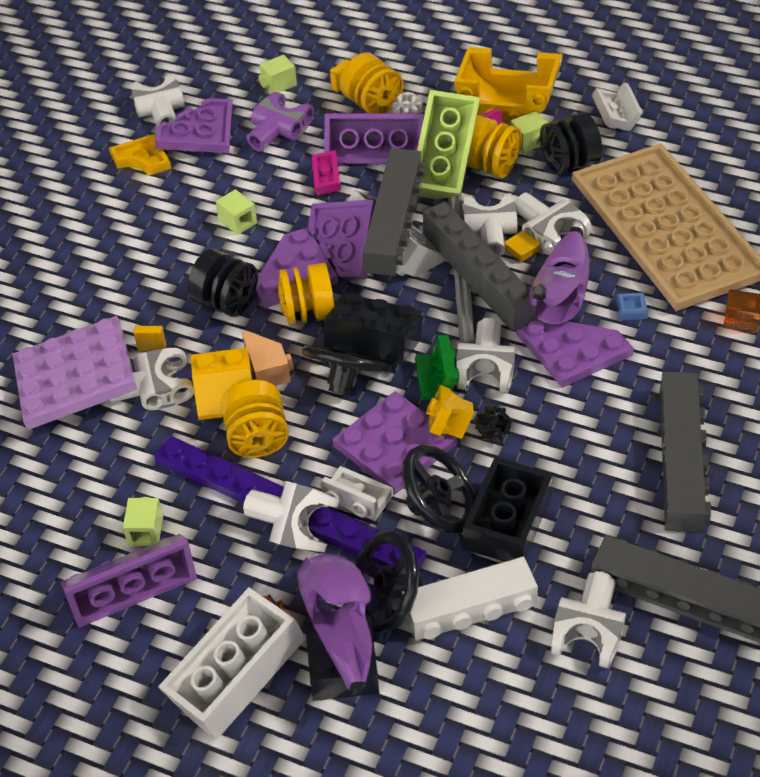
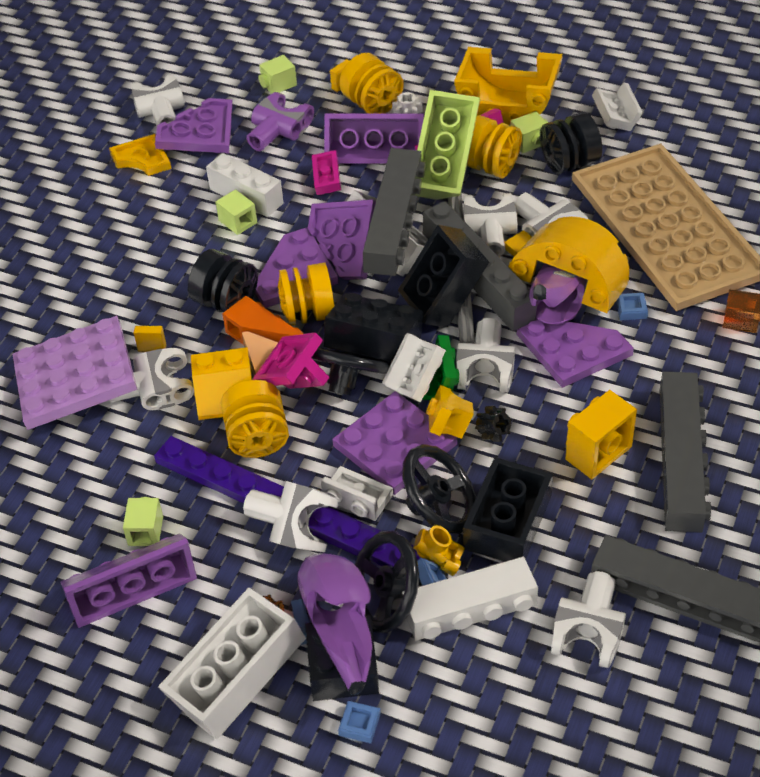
(230, 174): none -> white brick
(254, 318): none -> orange slope
(292, 363): none -> dark pink bracket
(300, 615): none -> medium blue tile
(359, 722): none -> medium blue tile
(413, 367): none -> white bracket
(429, 572): none -> medium blue tile
(439, 547): none -> yellow plate
(443, 275): none -> black brick
(580, 249): none -> yellow cylinder
(600, 433): none -> yellow brick

